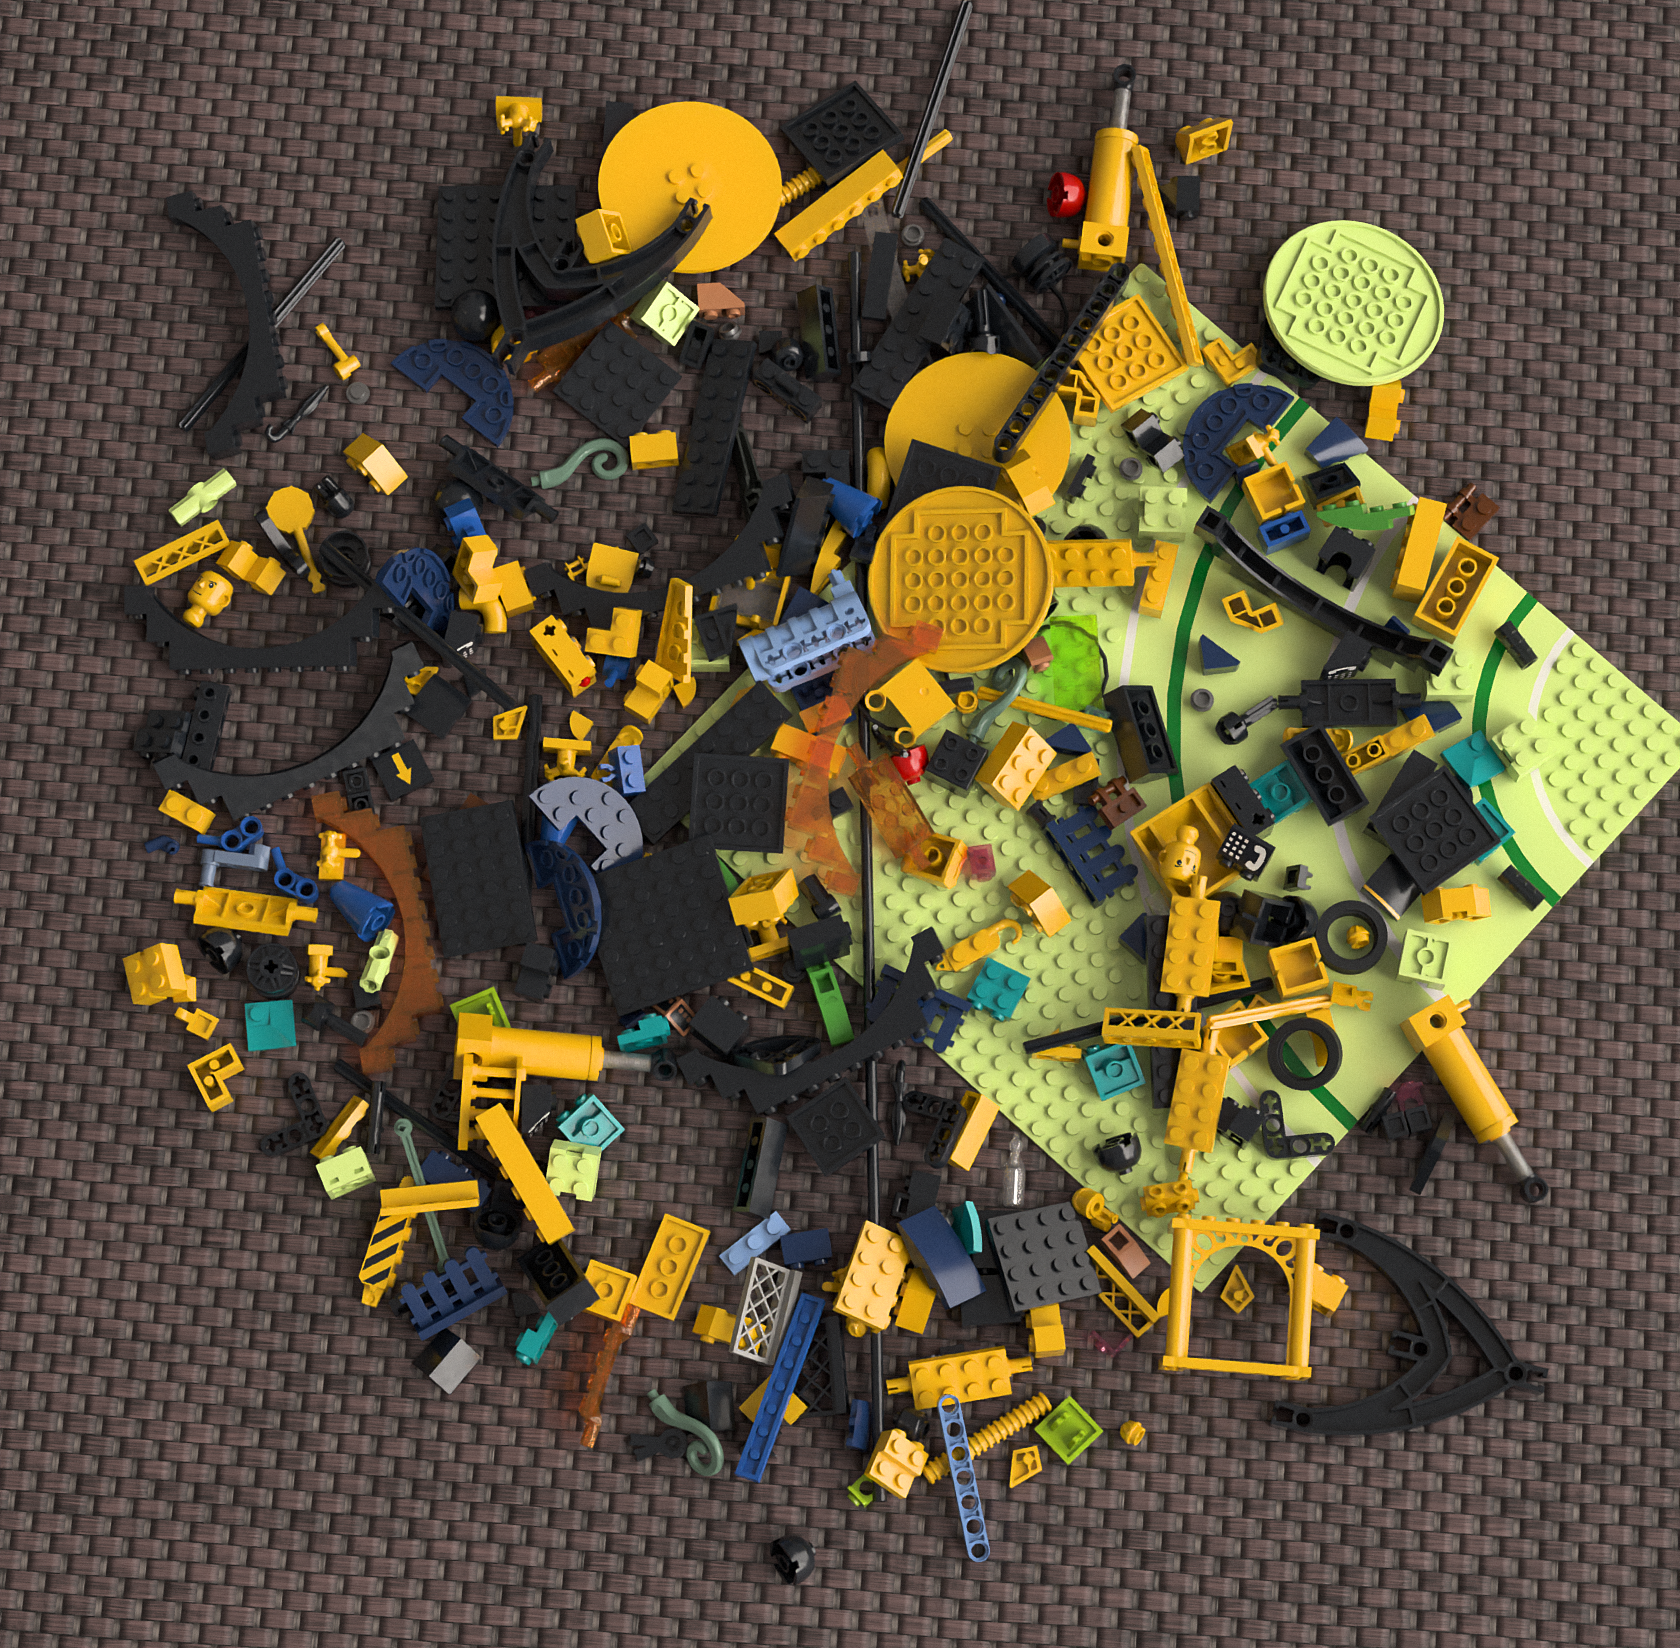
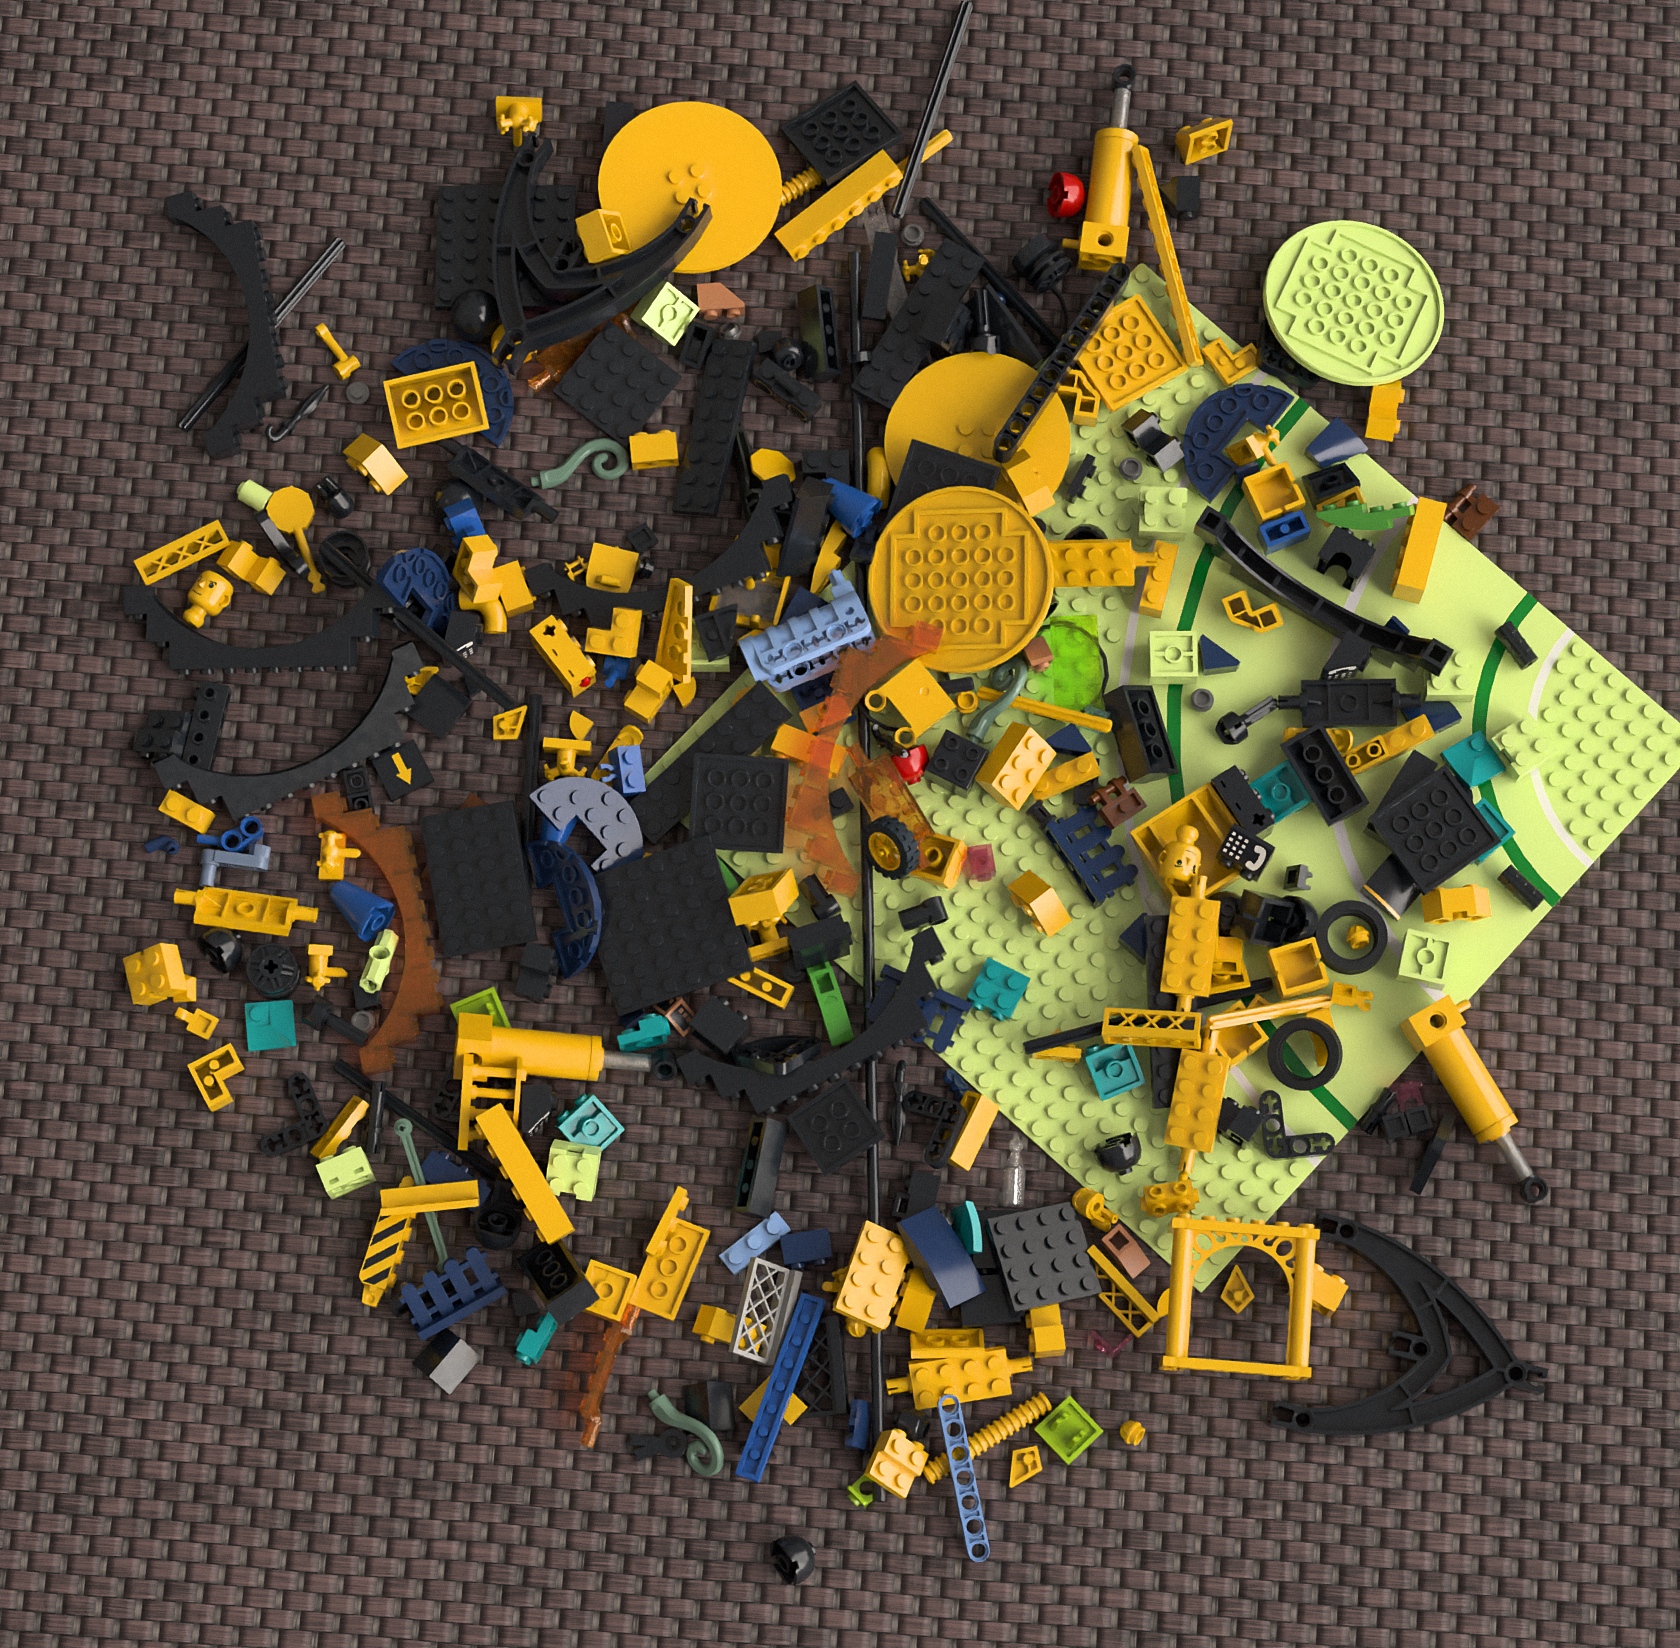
(202, 497): yellowish green piece -> none
(254, 495): none -> yellowish green brick
(298, 883): blue beam -> none
(436, 405): none -> yellow slope
(668, 1223): none -> yellow plate
(771, 463): none -> yellow piece
(890, 847): none -> black wheel
(929, 912): none -> black piece
(947, 1343): none -> yellow tile
(956, 1083): none -> dark blue piece
(977, 946): yellow plate -> none
(1173, 657): none -> yellowish green piece
(1454, 590): yellow brick -> none

